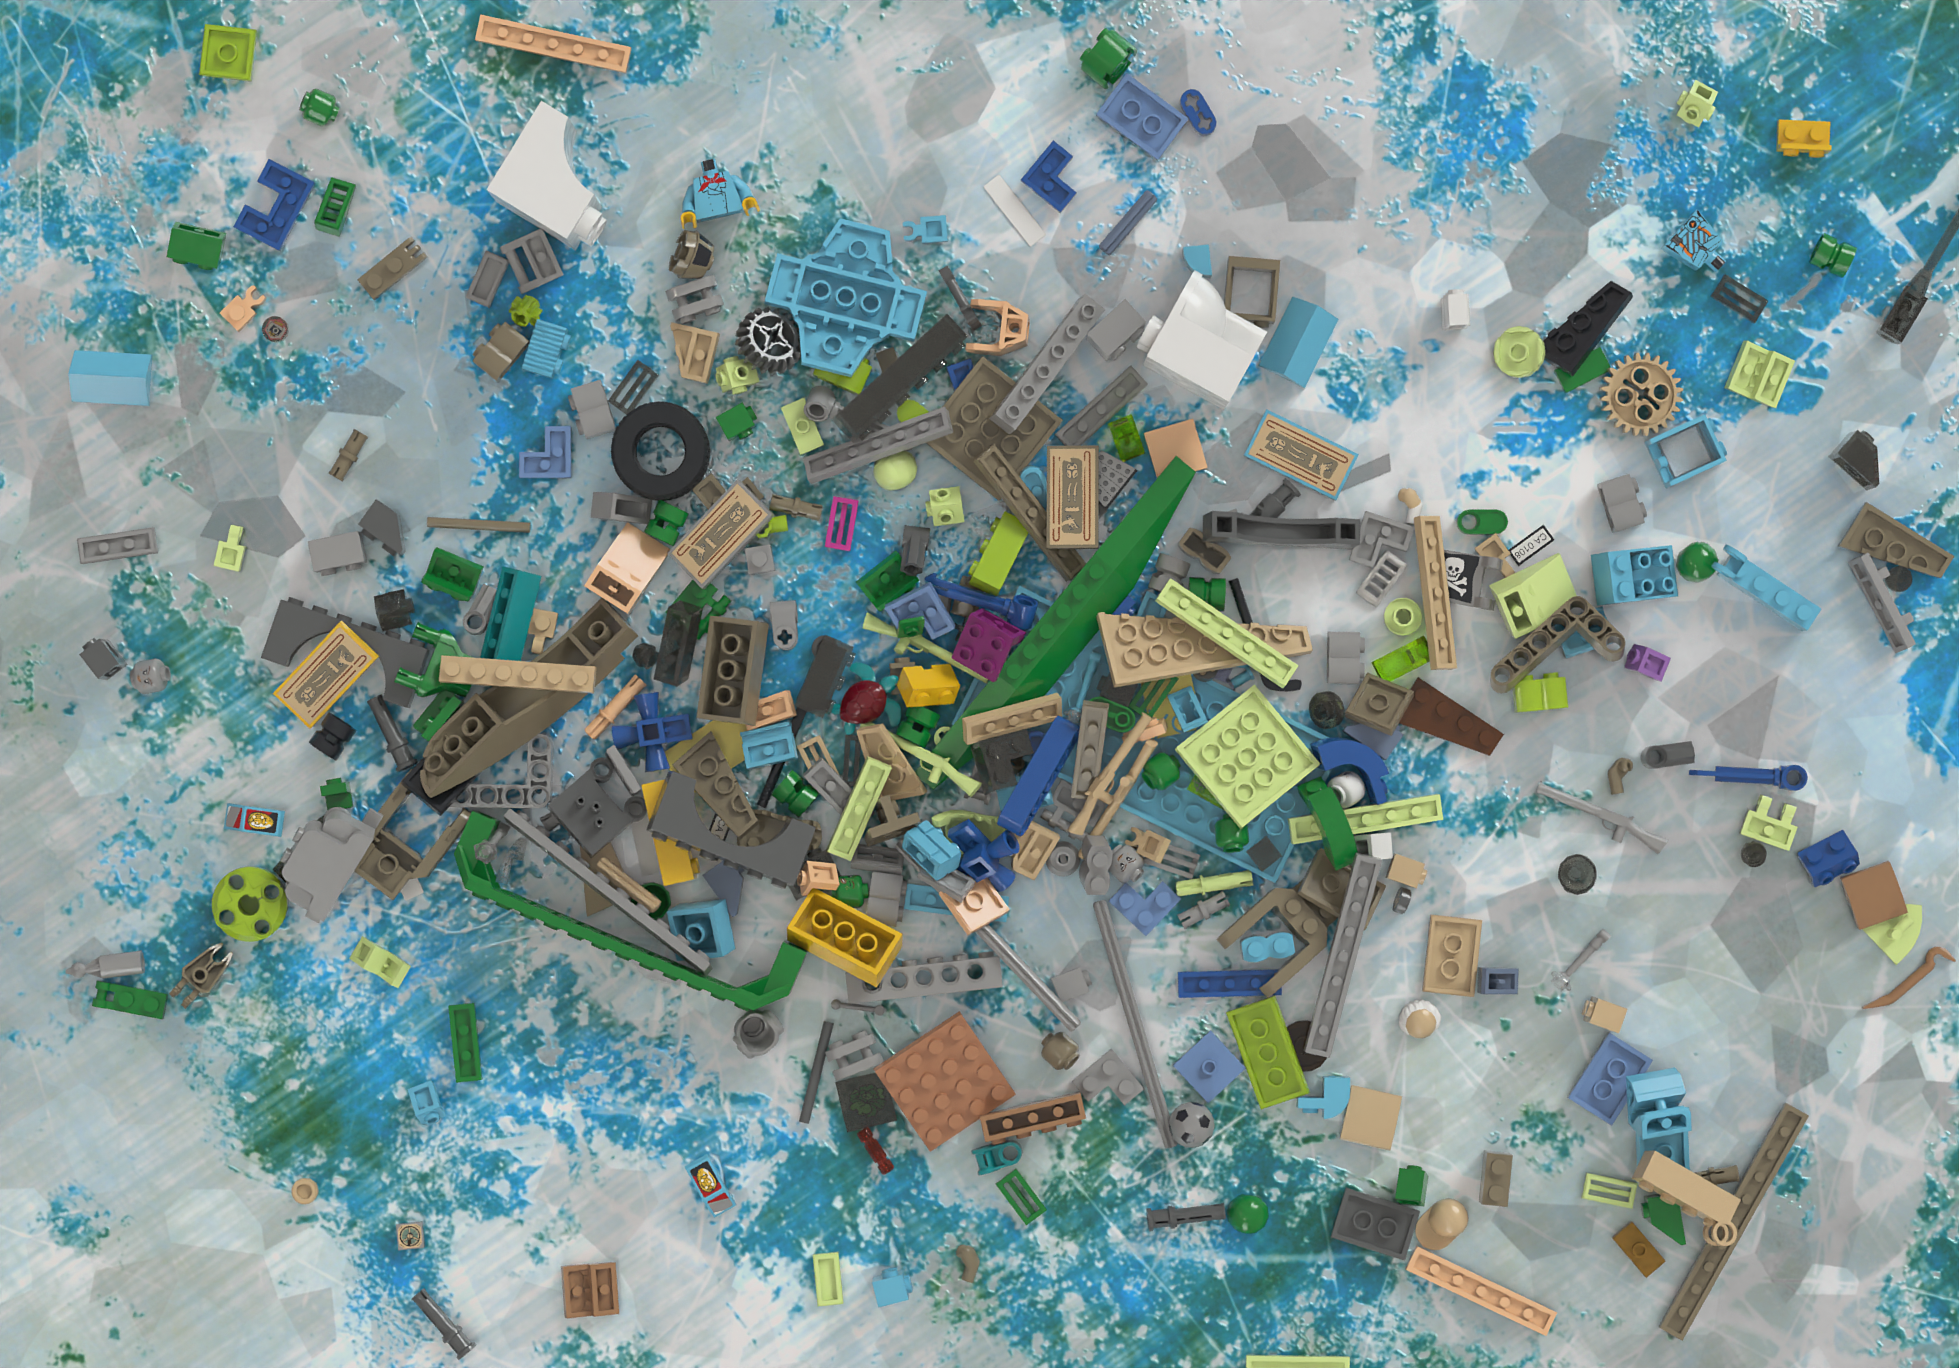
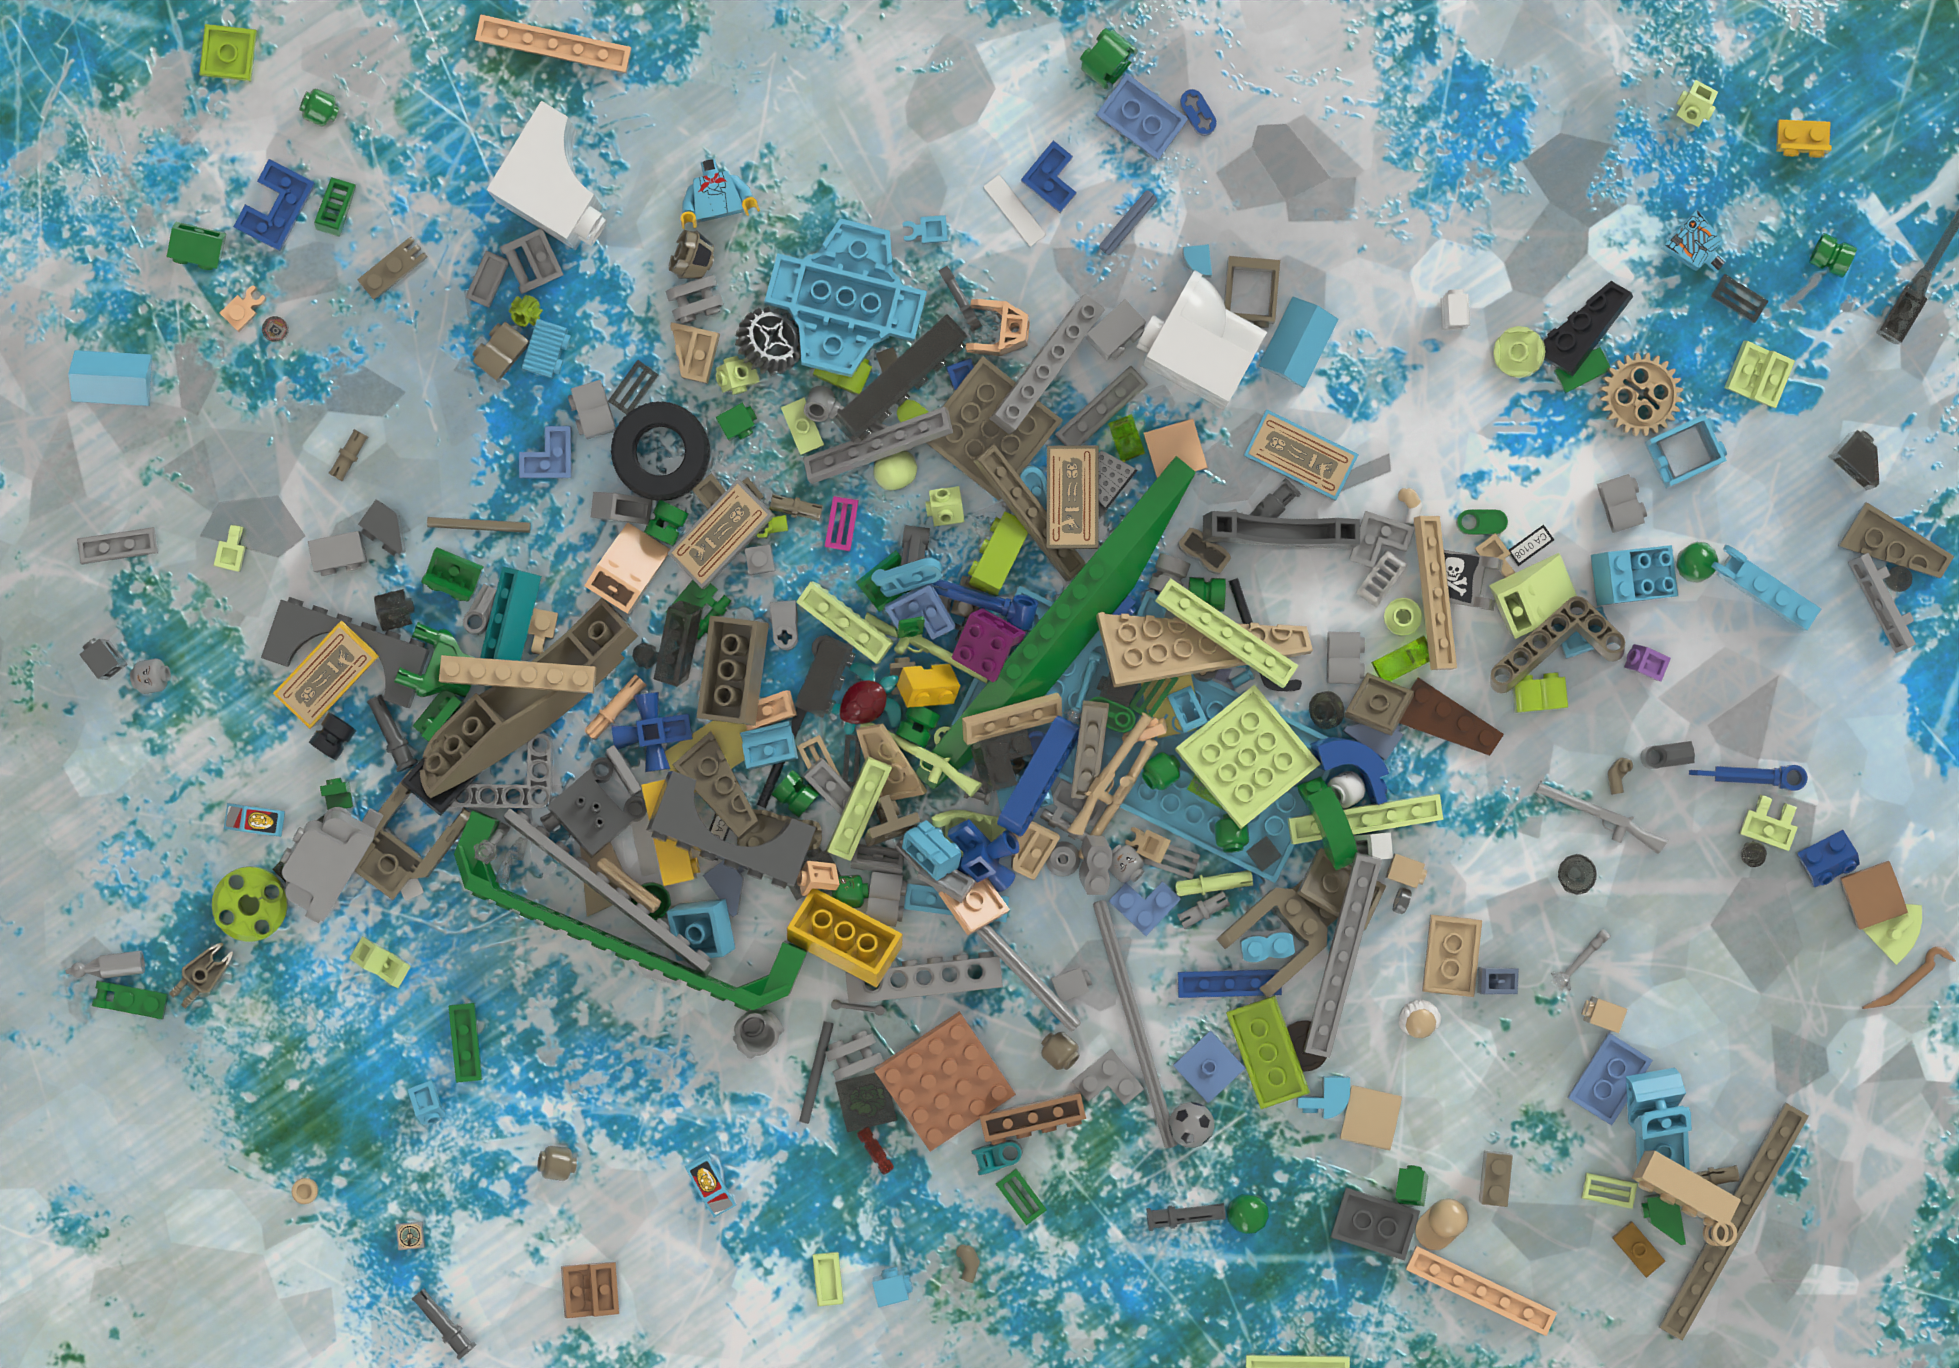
(556, 1163): none -> dark tan head
(845, 622): none -> yellowish green gear
(907, 576): none -> medium azure plate

